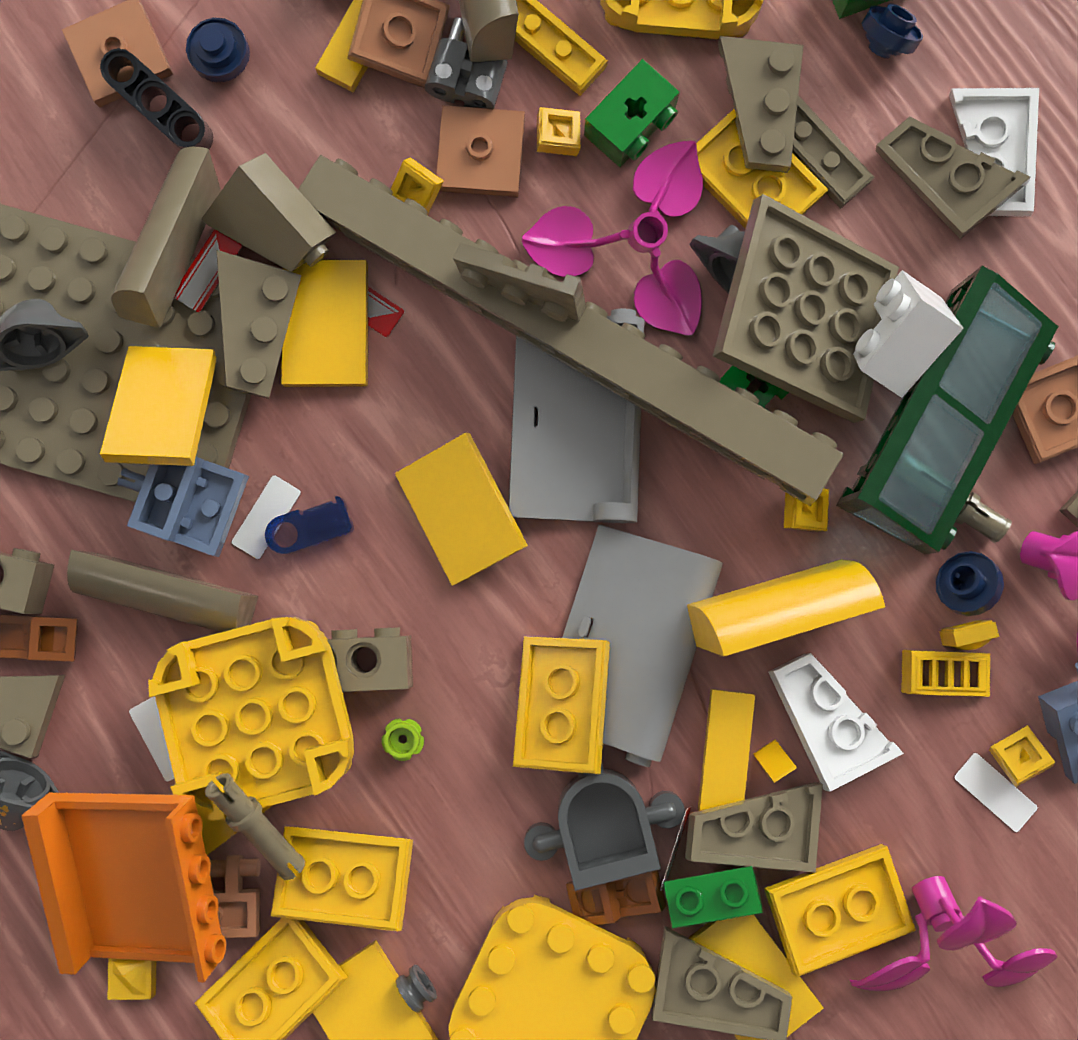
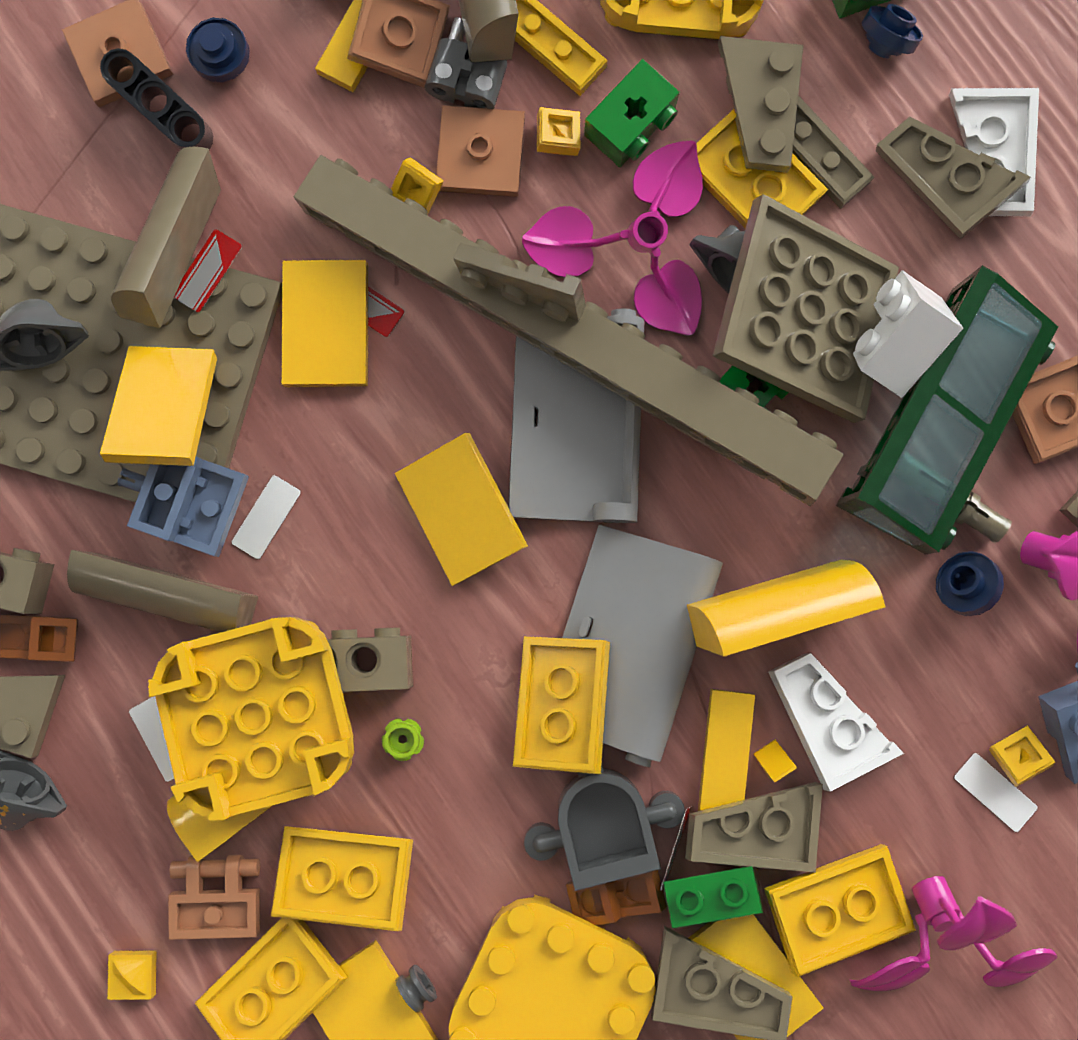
(125, 879): orange panel -> none
(246, 816): dark tan pin -> none
(255, 320): dark tan wing -> none
(270, 216): dark tan slope -> none
(313, 526): clear blue piece -> none
(804, 517): yellow tile -> none
(913, 673): yellow slope -> none
(969, 635): yellow tile -> none

